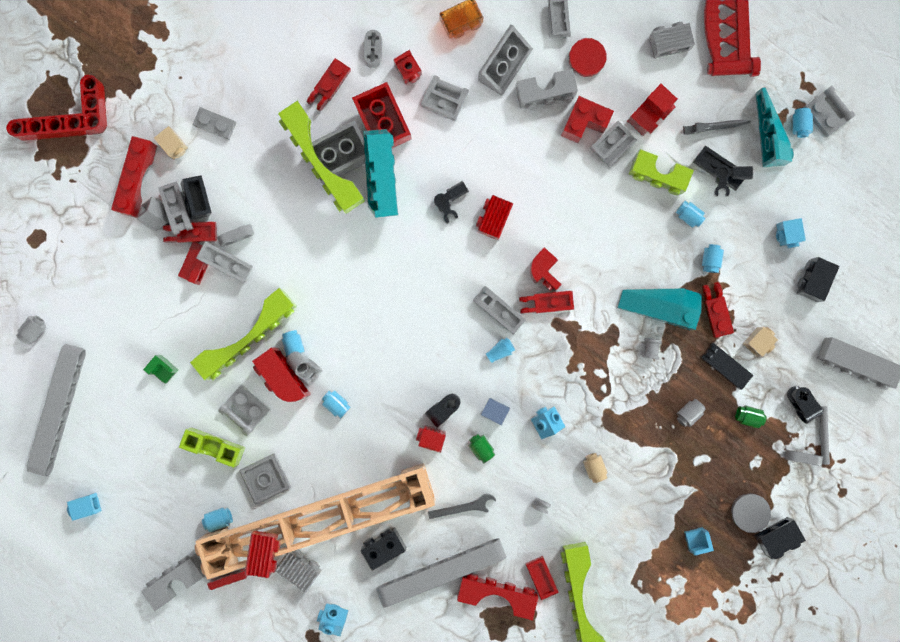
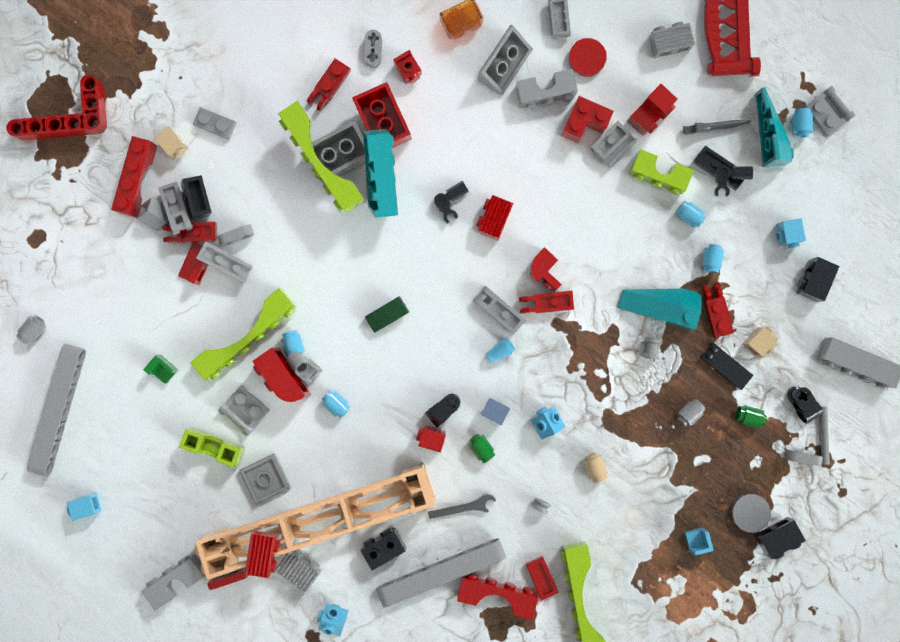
(217, 519): medium azure brick -> none
(387, 314): none -> dark green slope
(442, 103): light grey plate -> none

